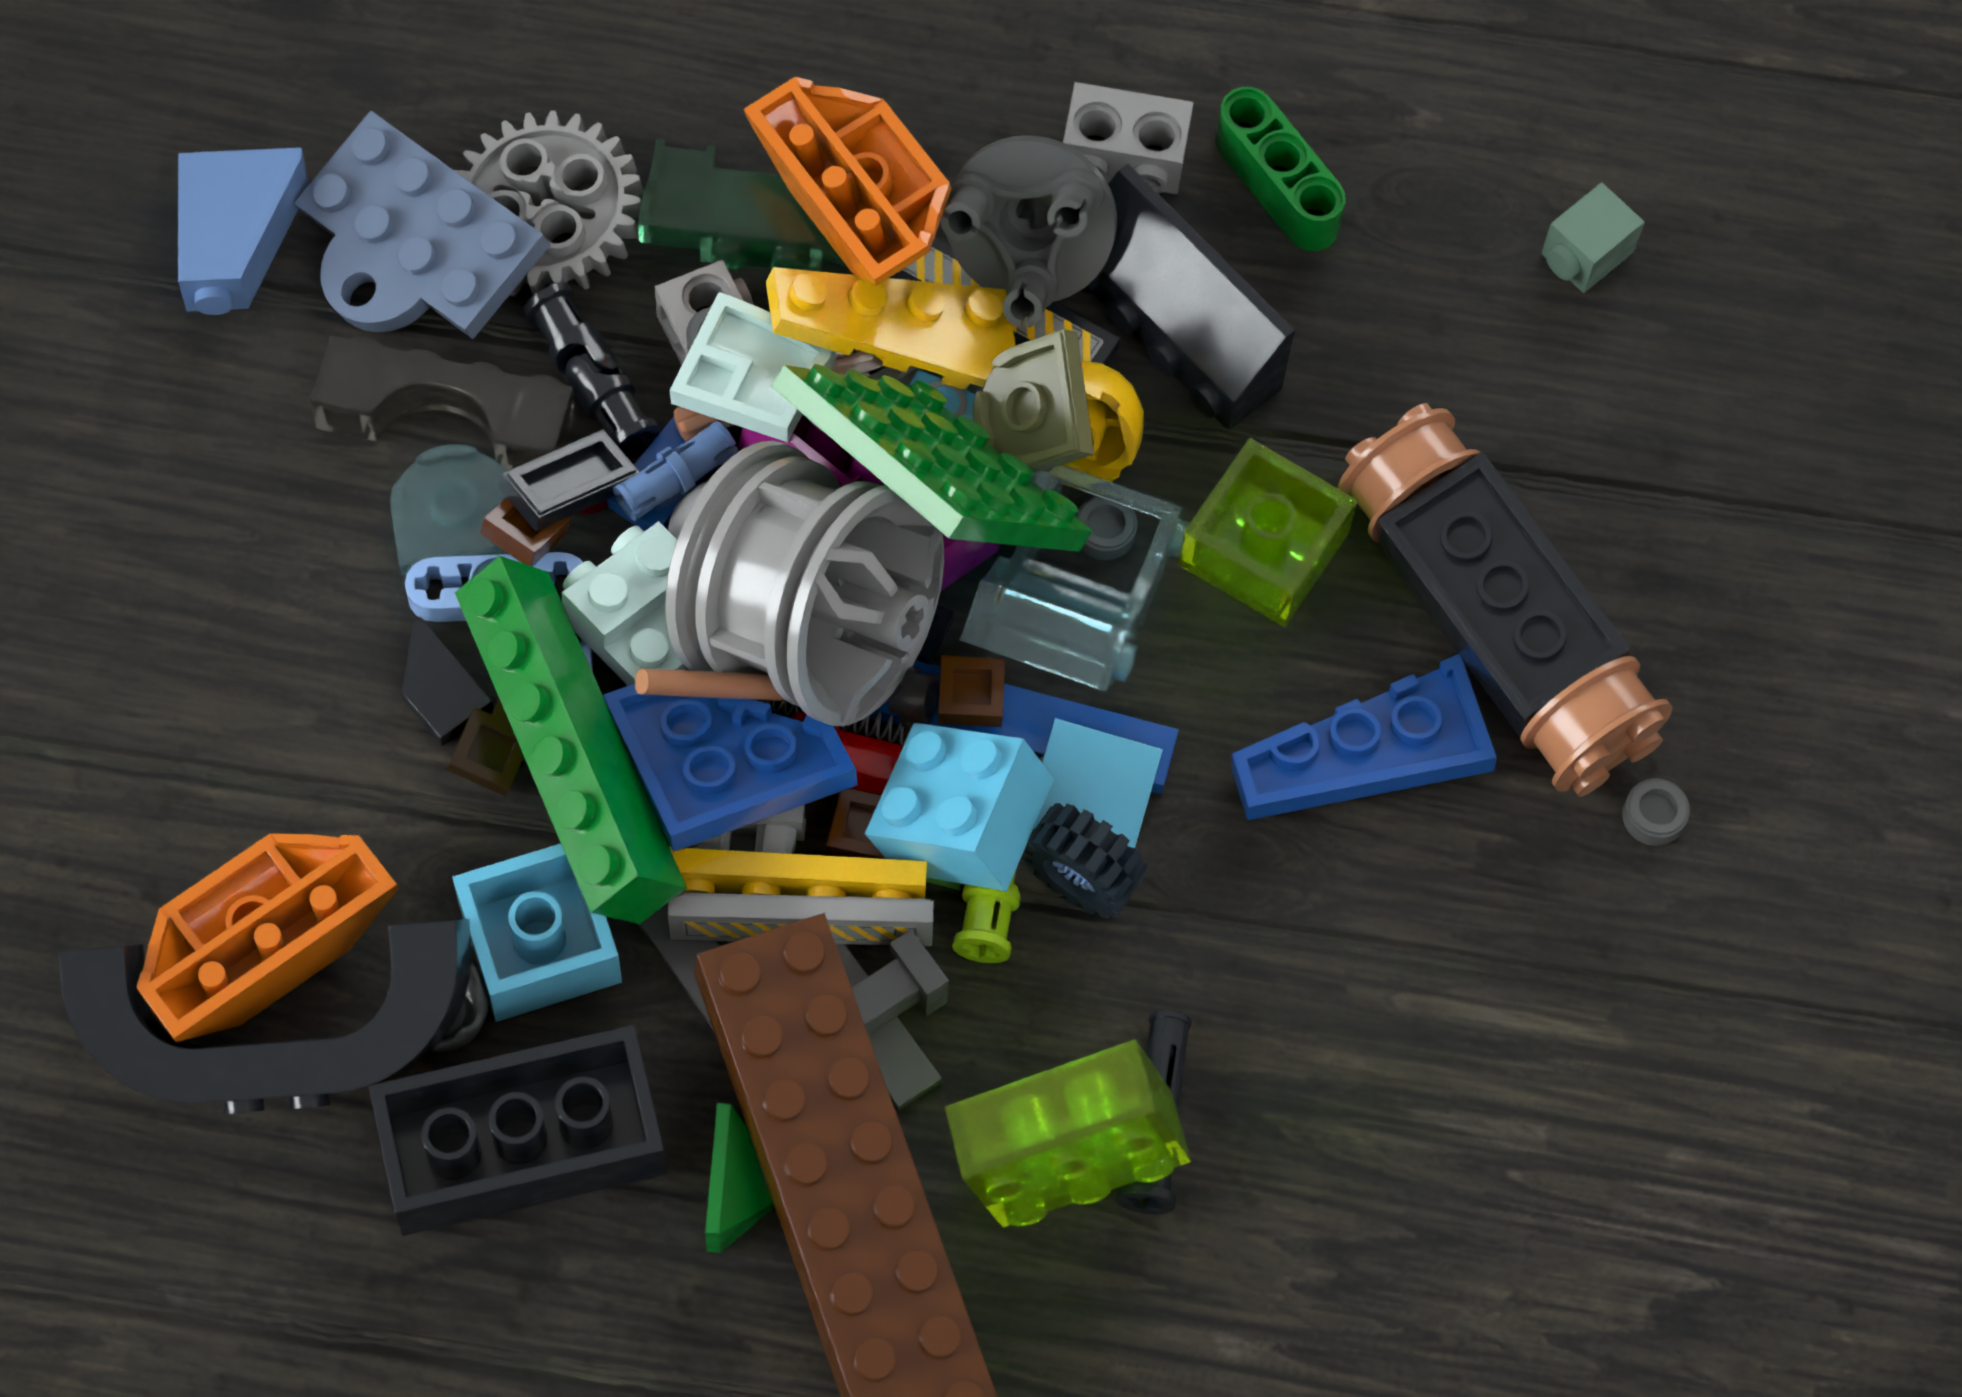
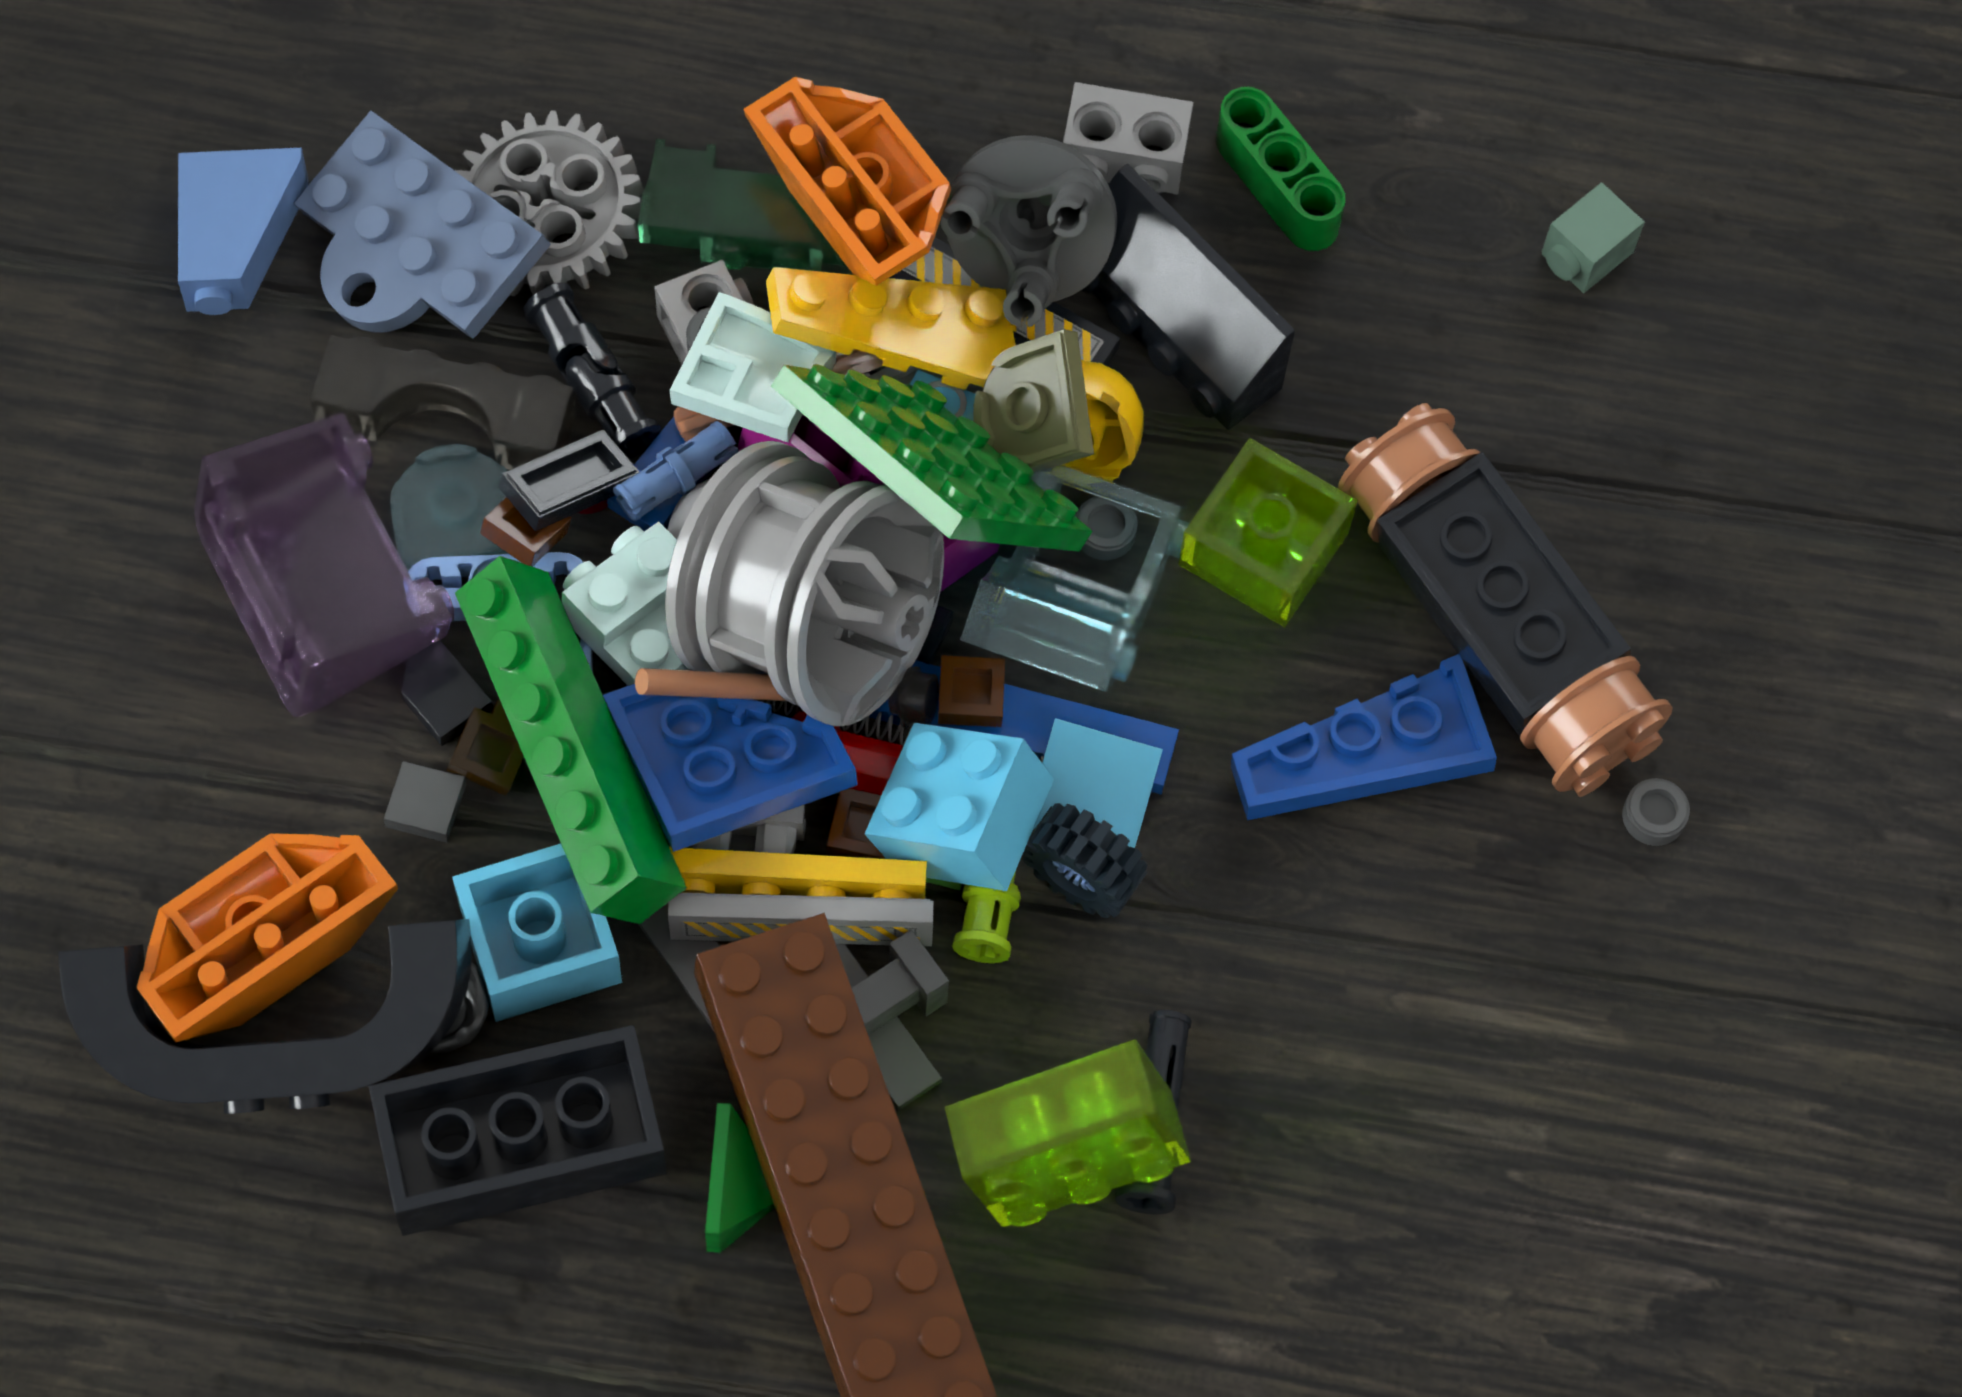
(313, 562): none -> clear purple windscreen
(425, 802): none -> dark grey tile

